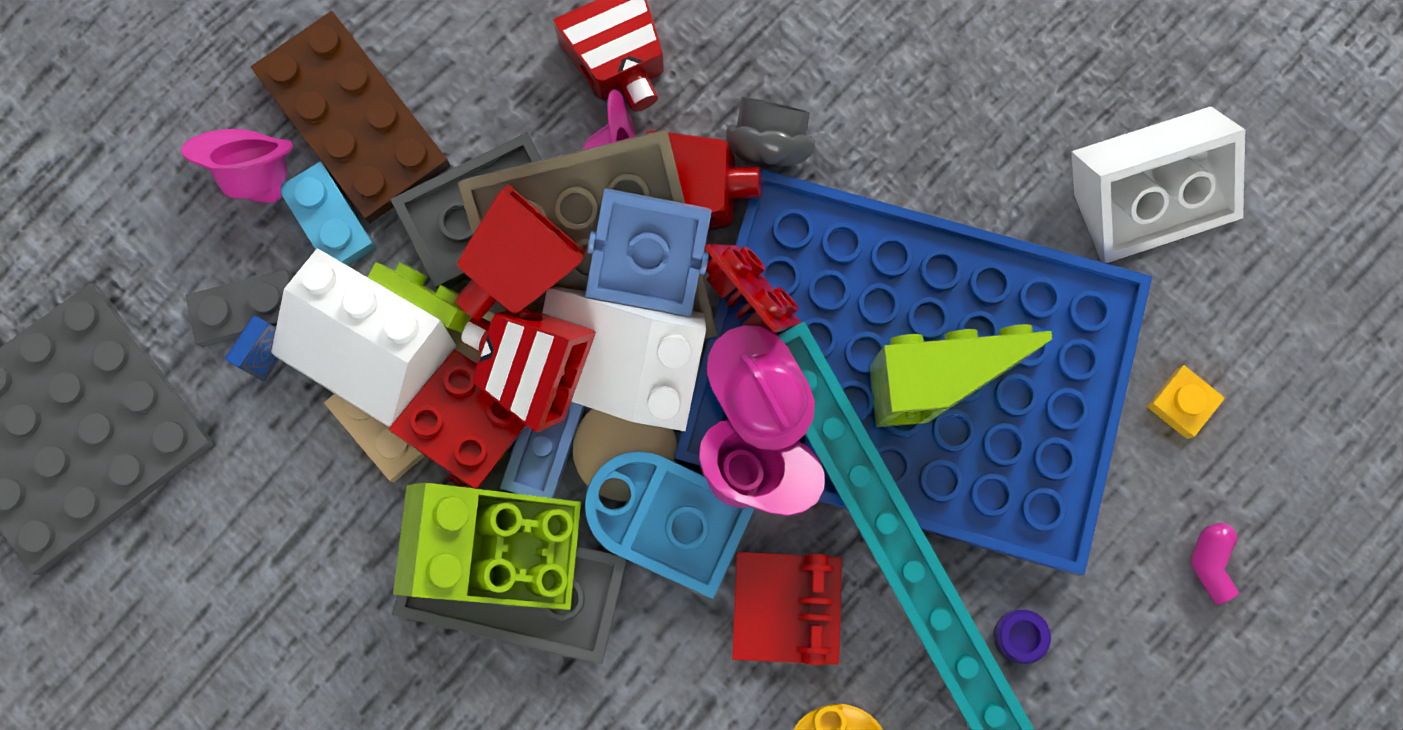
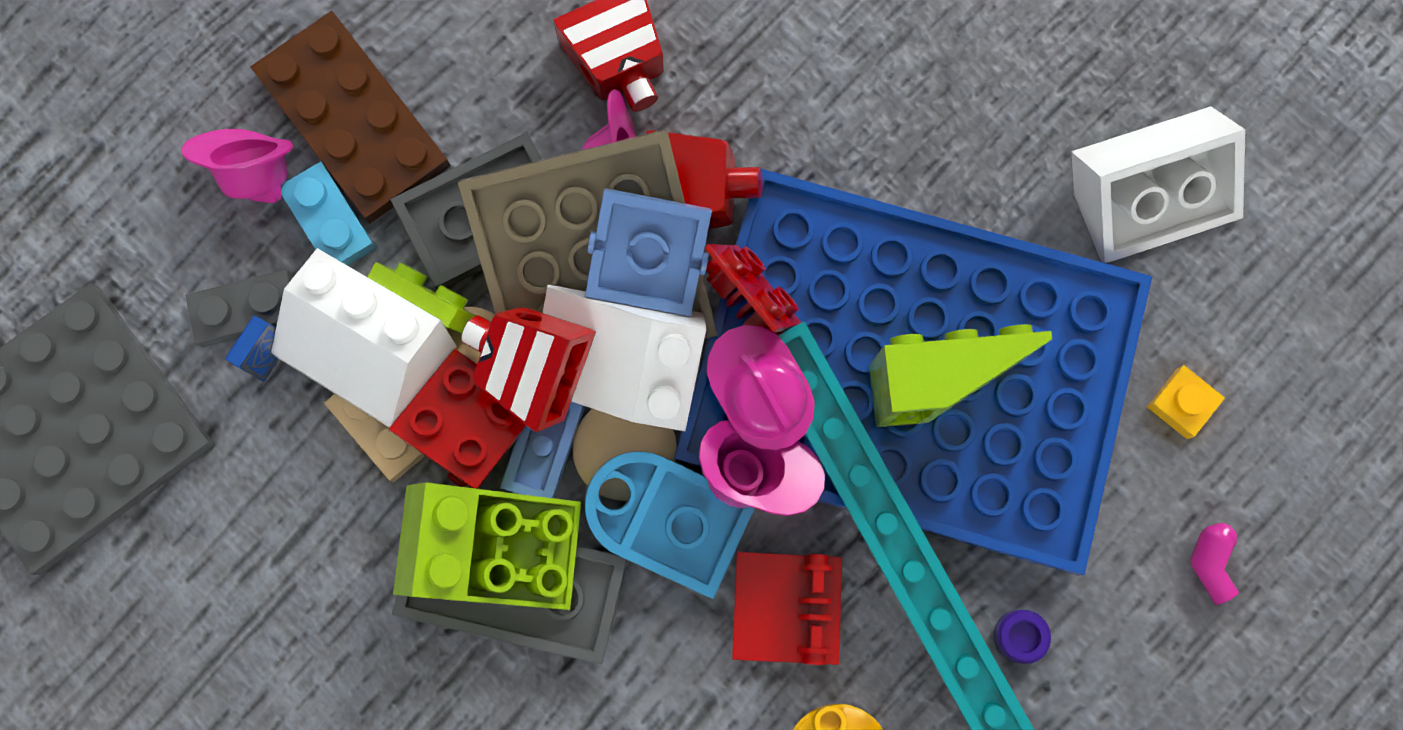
(514, 256): red torso -> none
(770, 133): dark grey piece -> none

